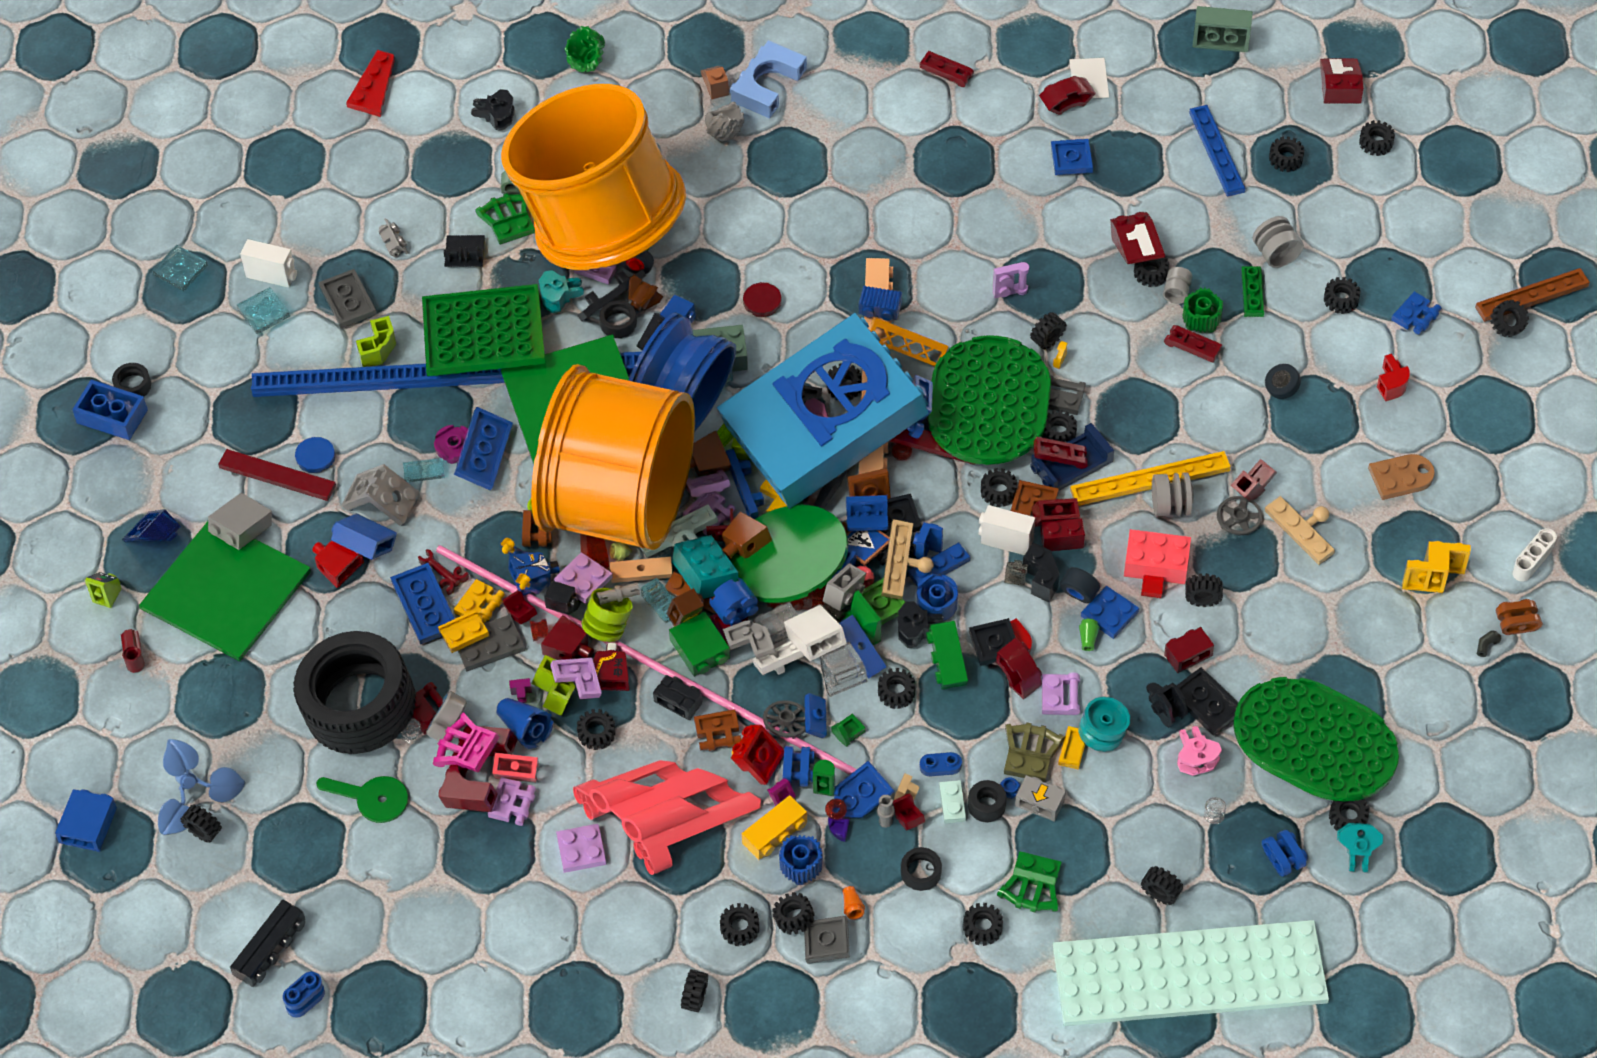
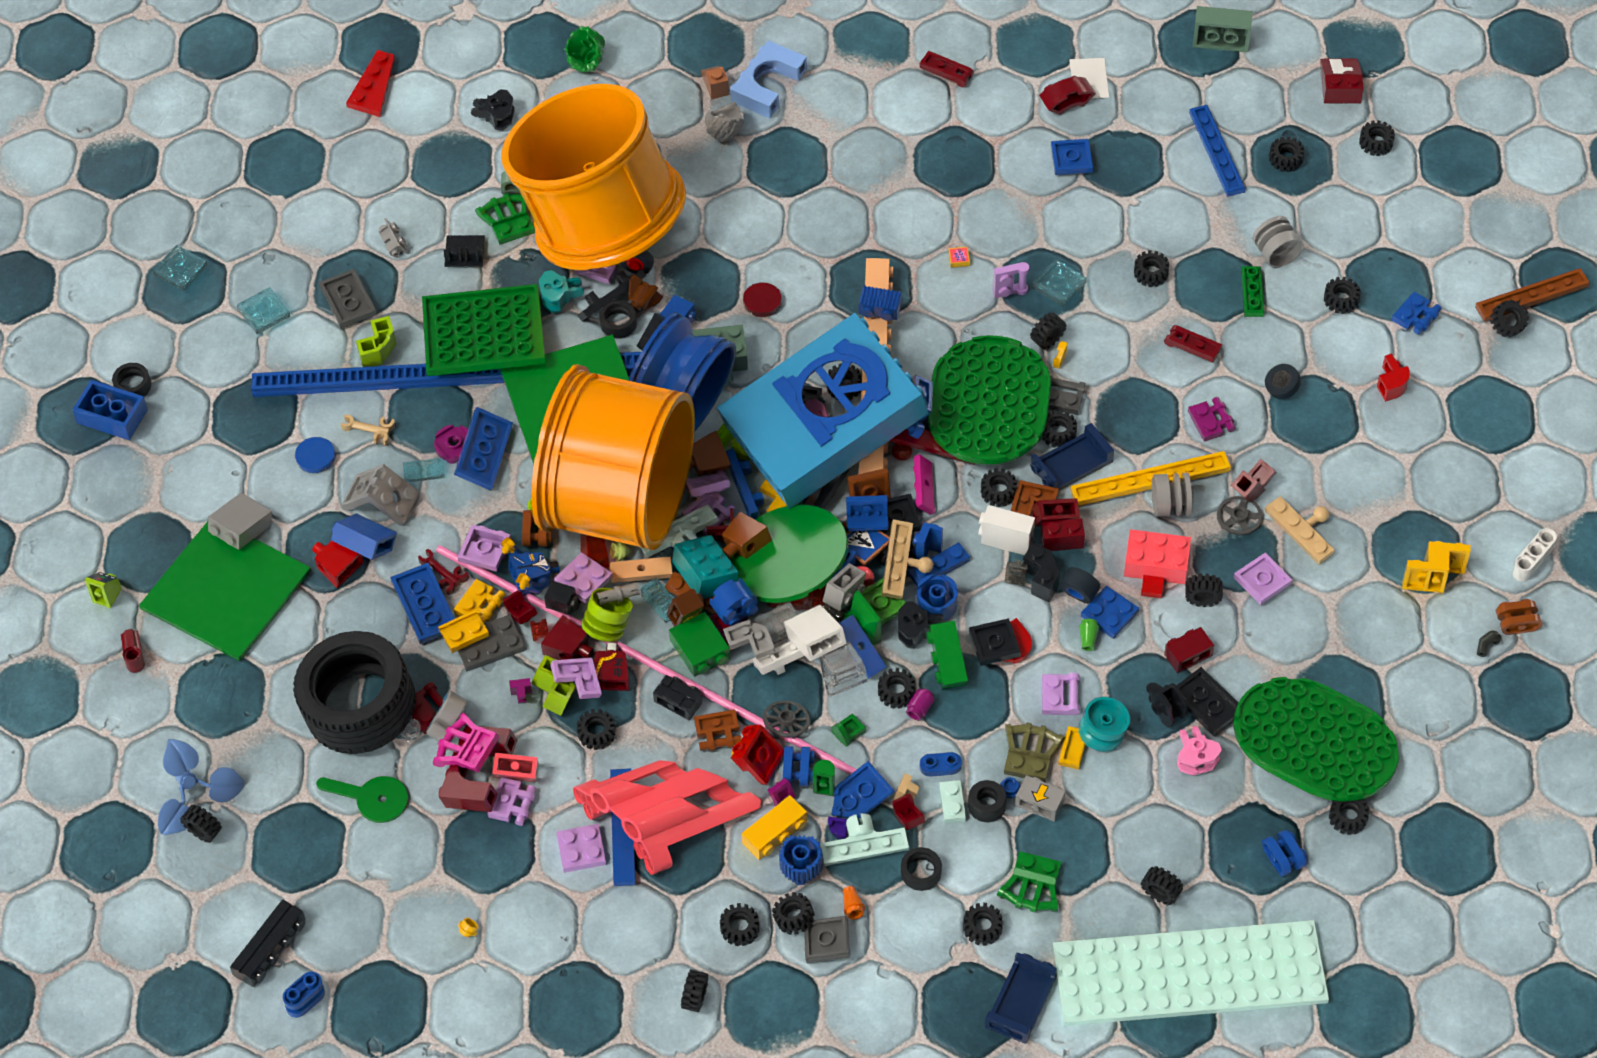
(86, 820): blue brick -> none
(153, 527): clear blue slope -> none
(268, 263): white brick -> none
(277, 475): dark red tile -> none
(380, 431): none -> tan bar
(468, 927): none -> yellow plate
(483, 548): none -> lavender plate
(527, 722): blue cone -> none
(622, 847): none -> blue tile
(815, 715): blue plate -> none
(835, 803): clear red plate -> none
(863, 842): none -> light aqua plate
(876, 322): light orange fence -> none
(885, 811): light grey pin -> none
(920, 704): none -> magenta brick
(924, 484): none -> dark pink tile
(959, 257): none -> tile
(1019, 668): dark red brick -> none
(1021, 998): none -> dark blue panel
(1059, 282): none -> clear light blue plate
(1060, 452): dark red plate -> none
(1136, 238): dark red slope -> none
(1177, 285): light grey wheel -> none
(1202, 311): green brick -> none
(1206, 422): none -> magenta plate
(1213, 805): clear wheel -> none
(1262, 578): none -> lavender plate
(1359, 845): teal hinge -> none
(1401, 475): medium nougat plate -> none

